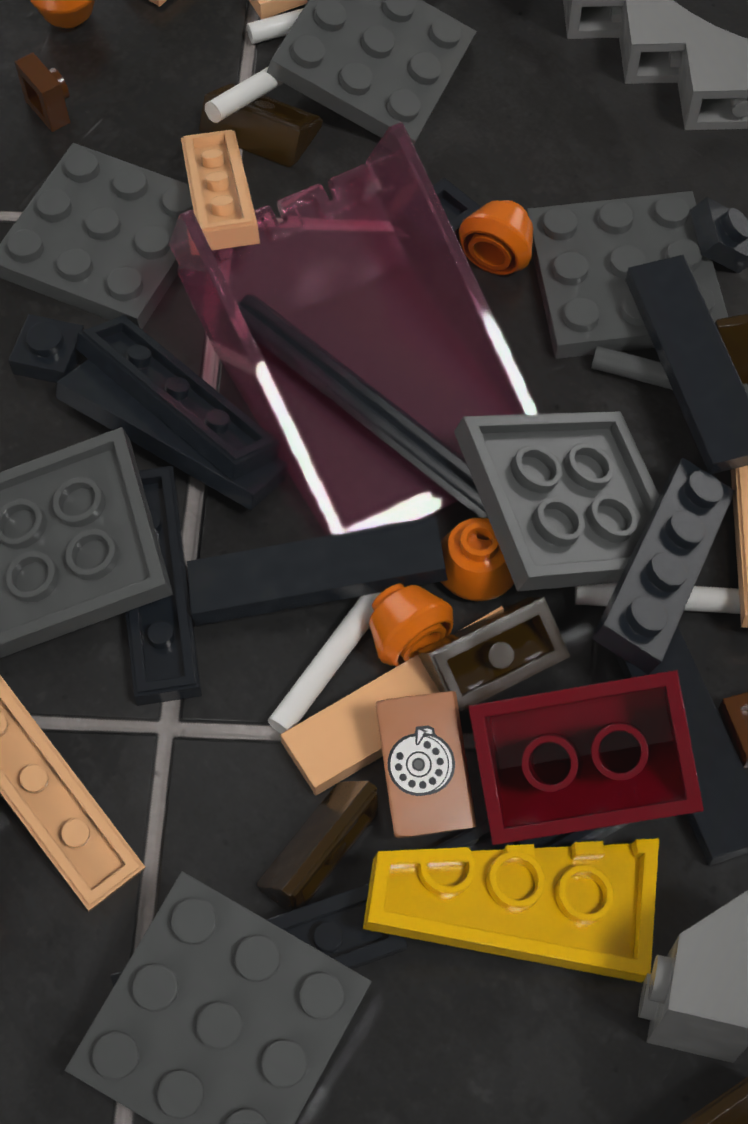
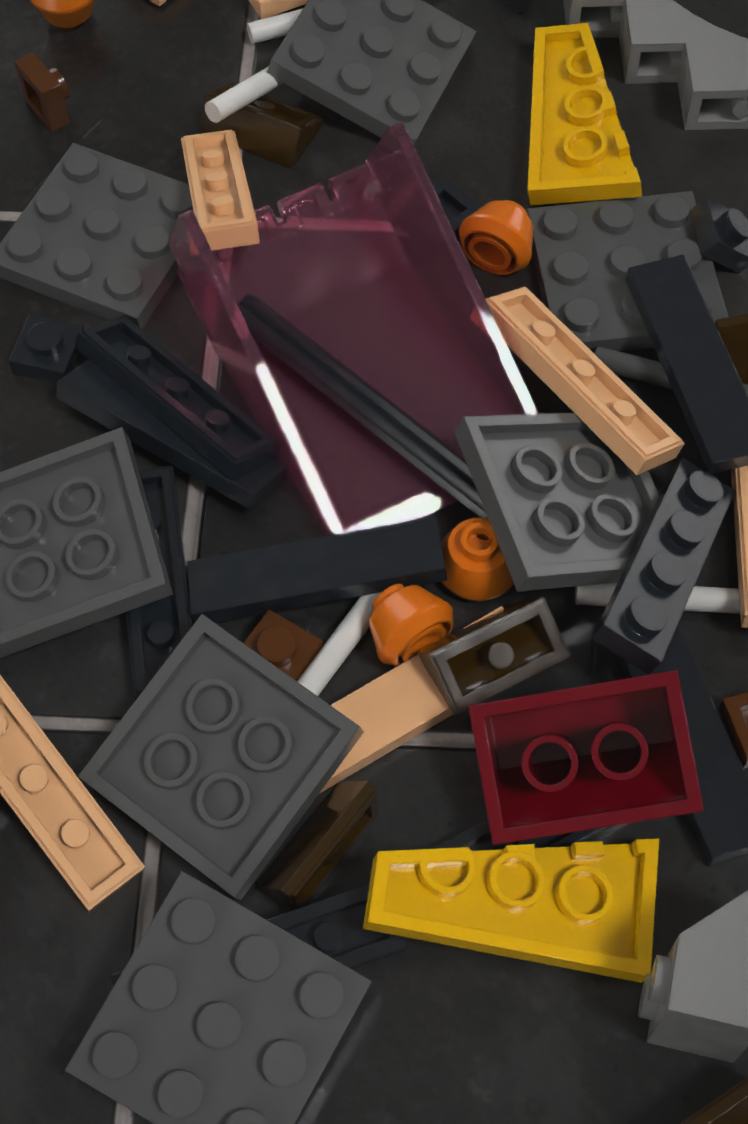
(221, 756): none -> dark grey plate
(284, 644): none -> reddish brown plate
(425, 764): nougat slope -> none
(575, 126): none -> yellow wing
(583, 381): none -> light nougat tile

